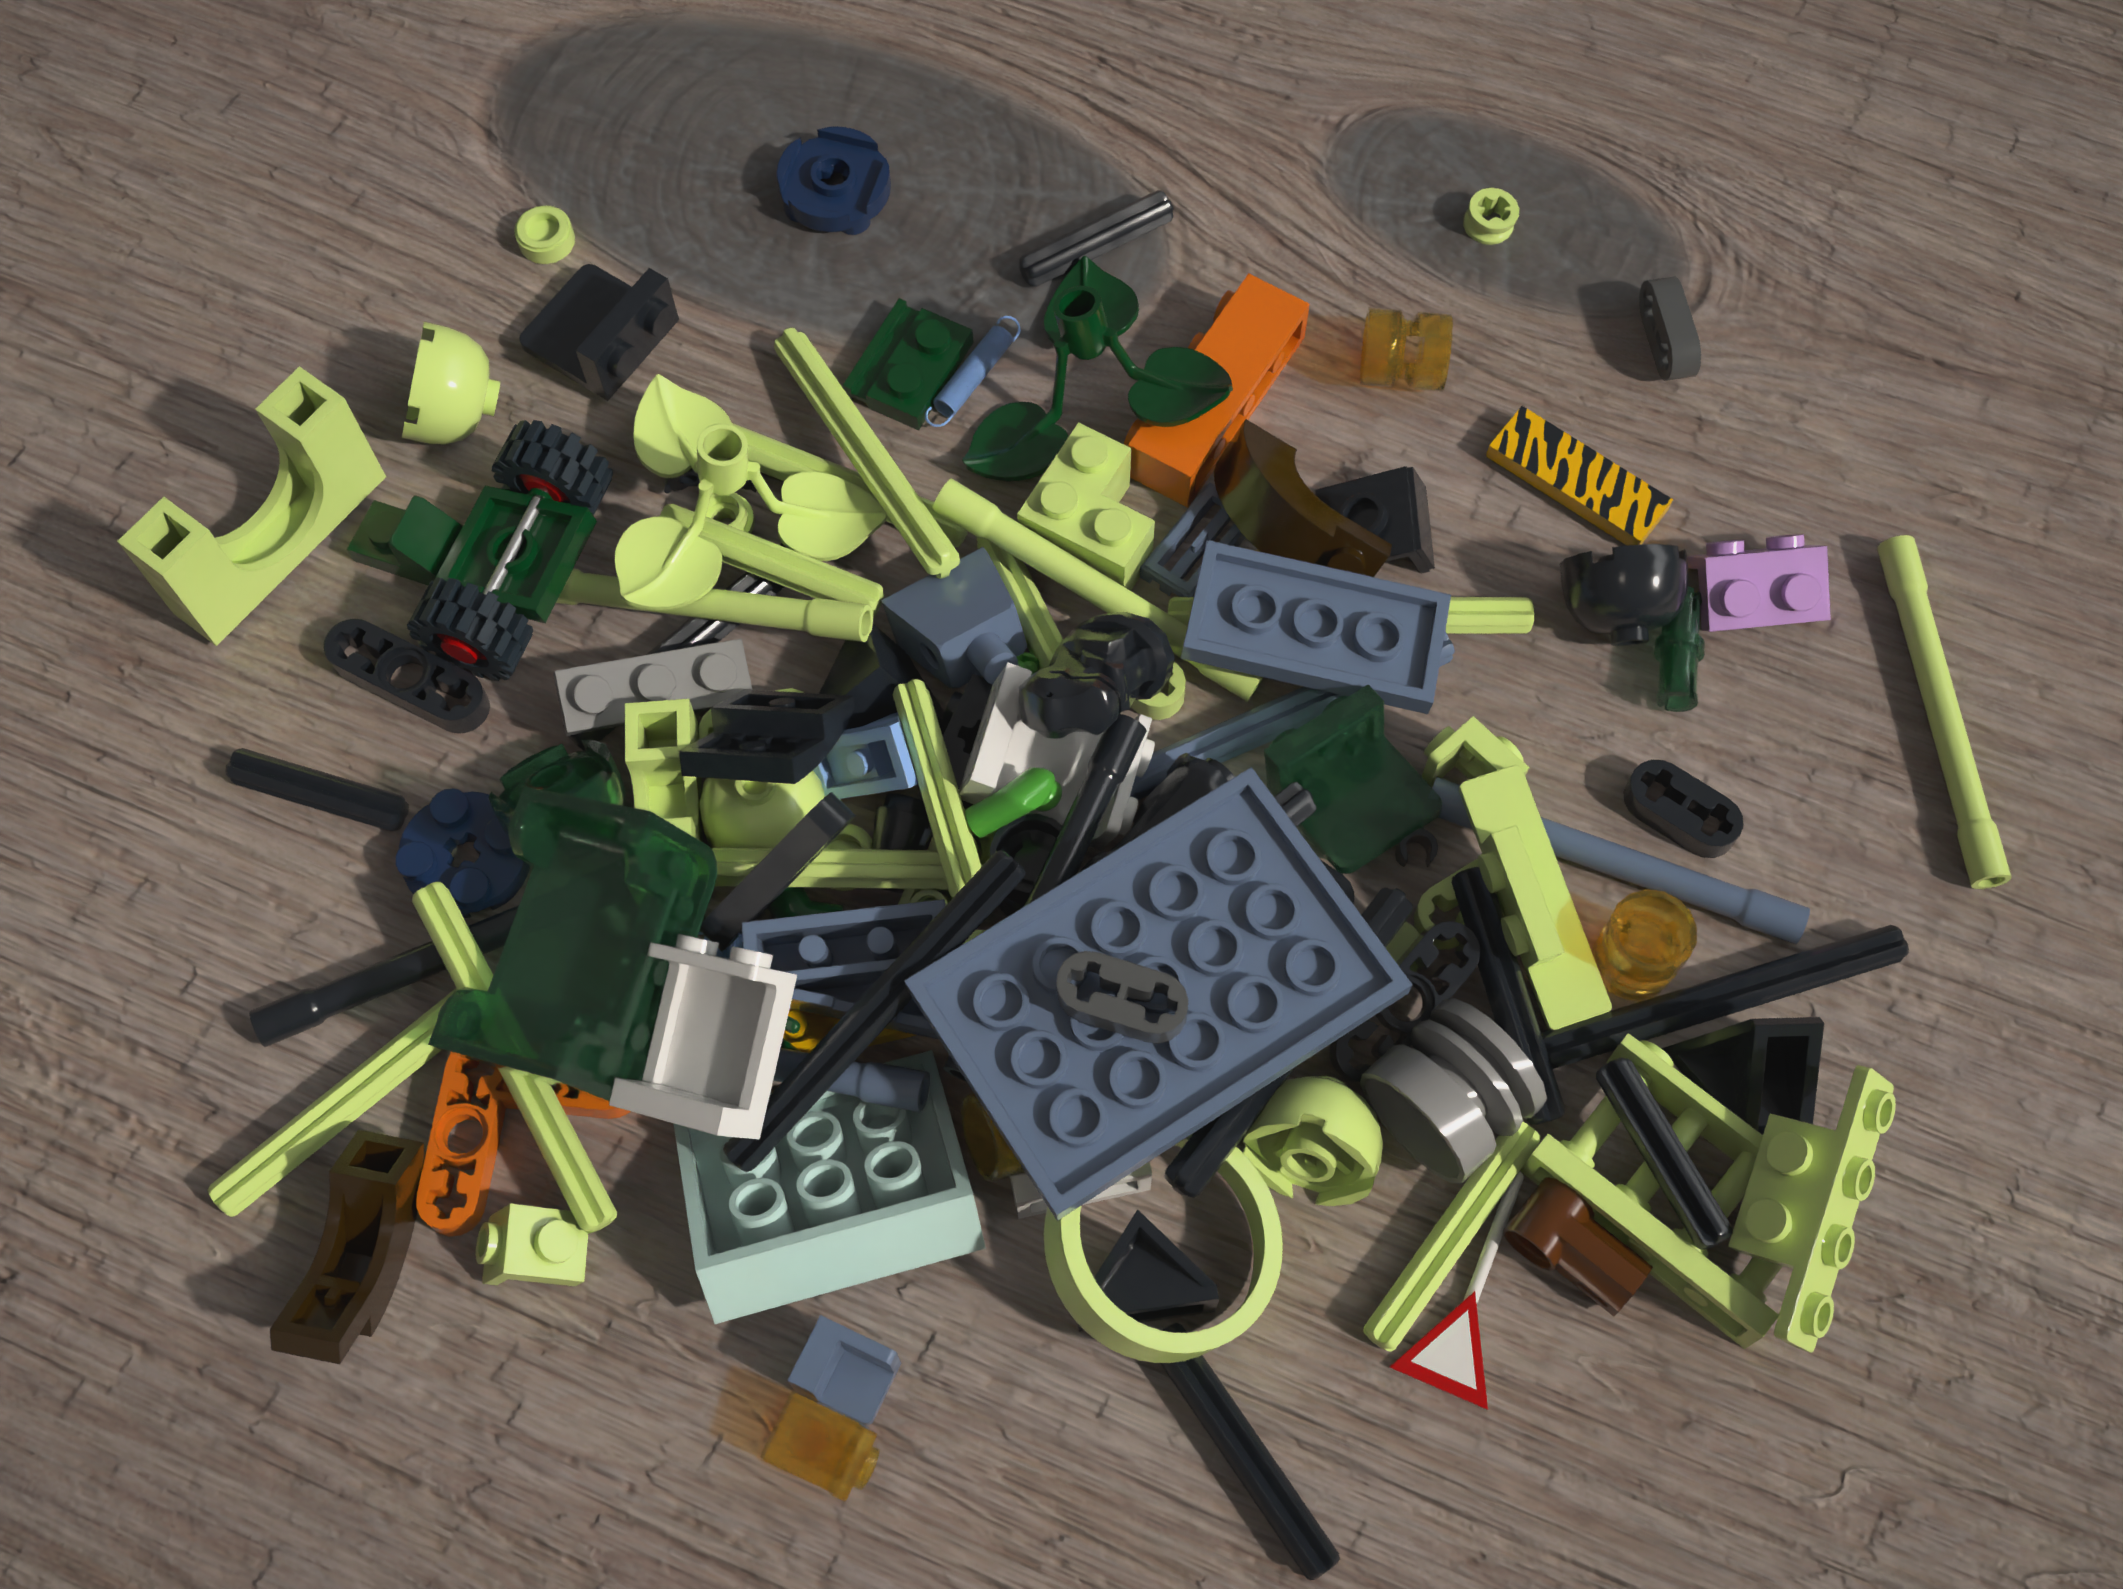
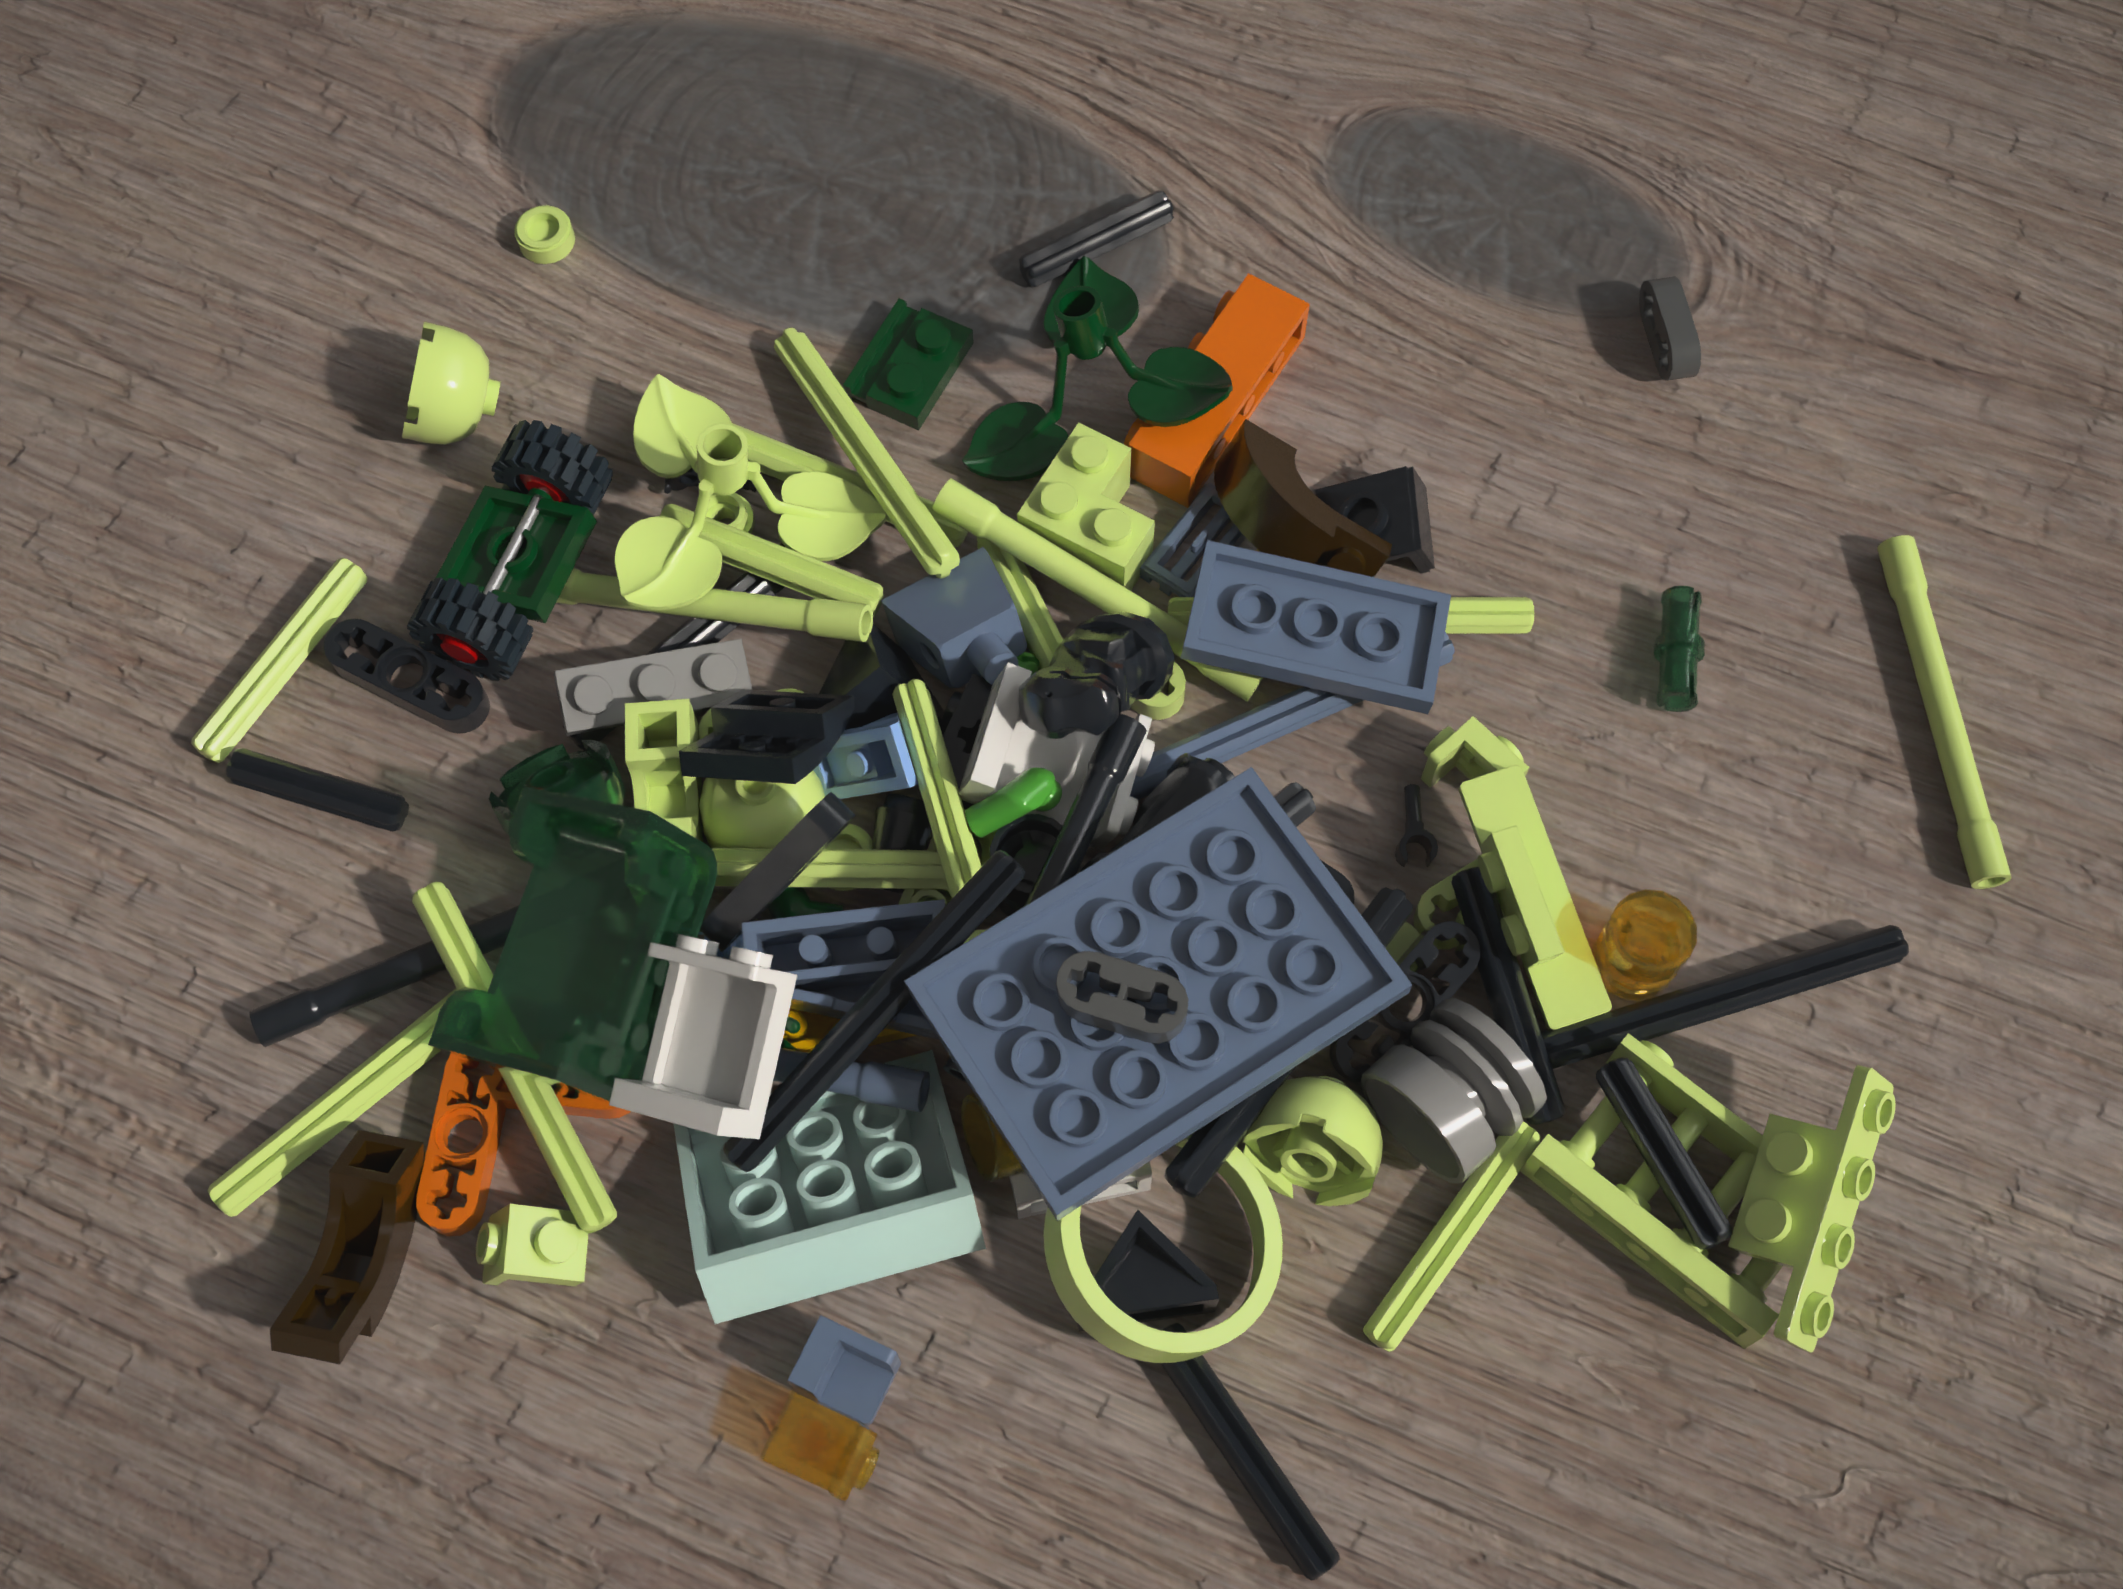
(279, 660): none -> yellowish green axle
(319, 482): yellowish green arch -> none
(405, 541): dark green slope -> none
(442, 826): dark blue plate -> none
(601, 327): black bracket -> none
(841, 206): dark blue plate -> none
(973, 371): light blue piece -> none
(1357, 778): clear green bracket -> none
(1385, 348): clear yellow wheel -> none
(1451, 1351): piece -> none
(1486, 202): yellowish green bush -> none
(1560, 1233): reddish brown piece -> none
(1578, 477): yellow tile -> none
(1626, 591): black cylinder -> none
(1683, 808): black beam -> none
(1746, 906): sand blue piece -> none
(1757, 1067): black slope -> none
(1764, 585): lavender bracket -> none

